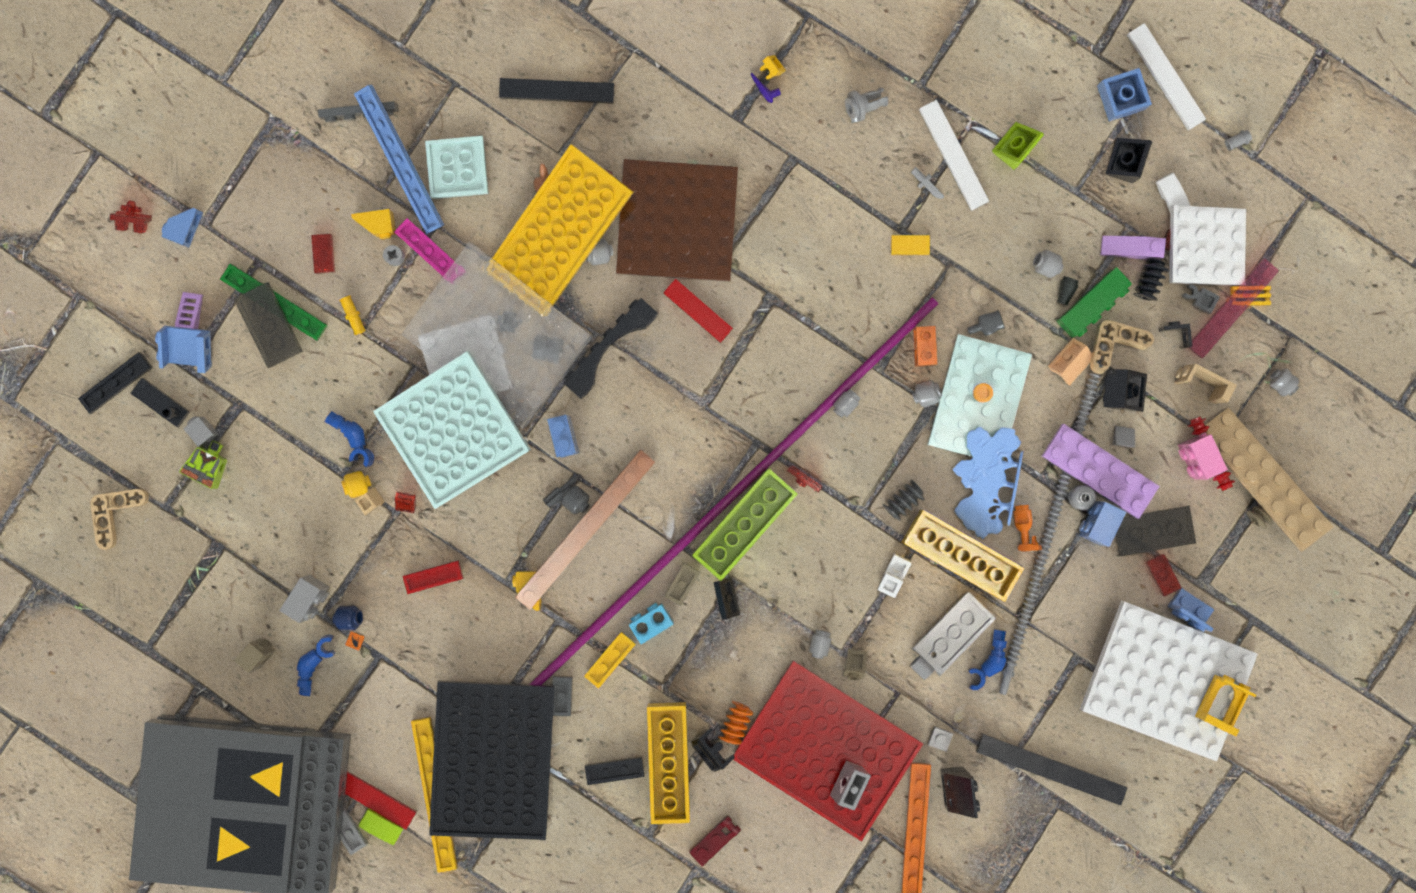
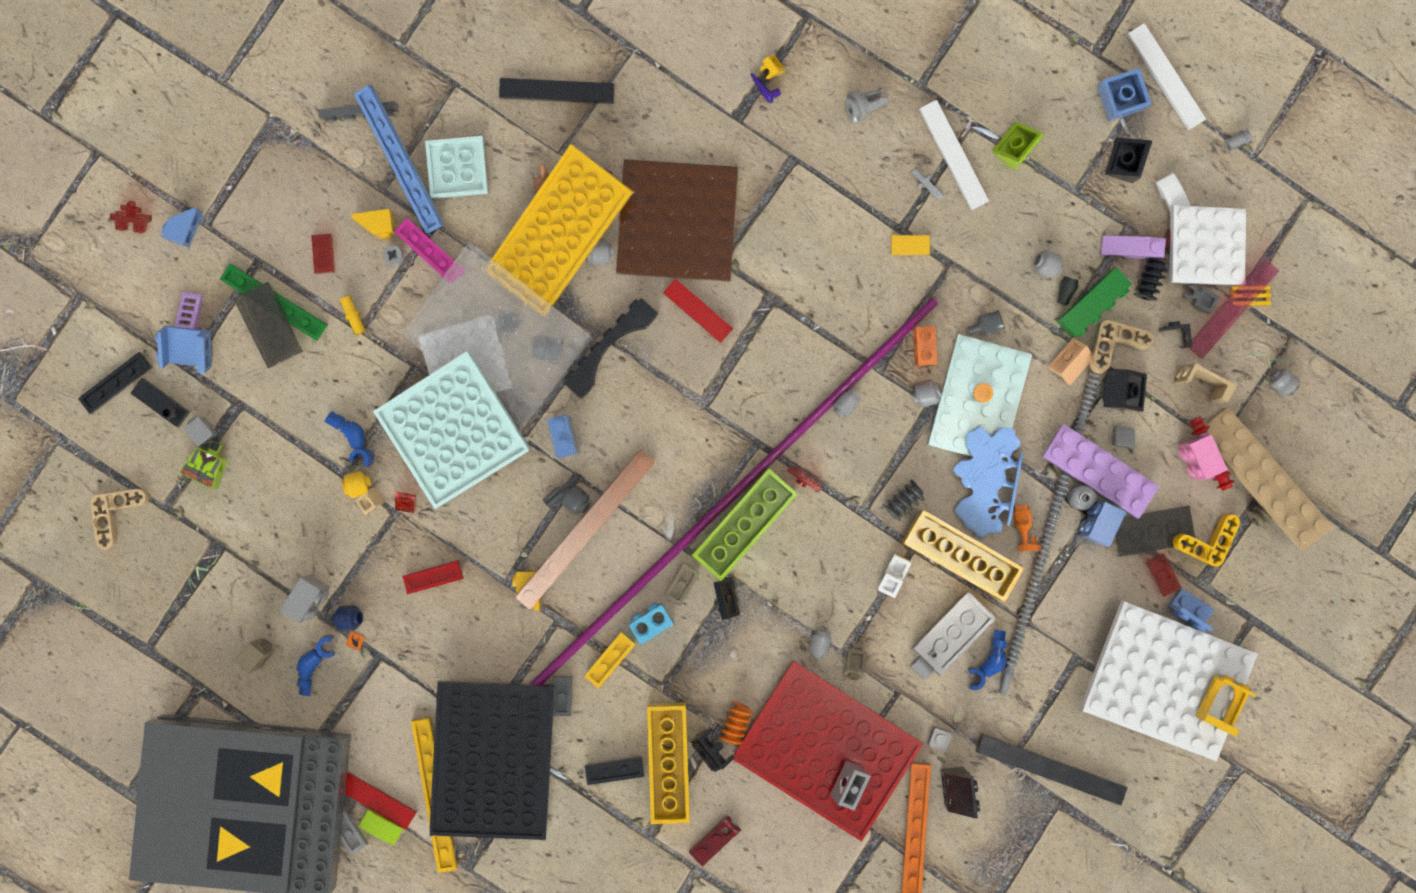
(1209, 549): none -> yellow beam

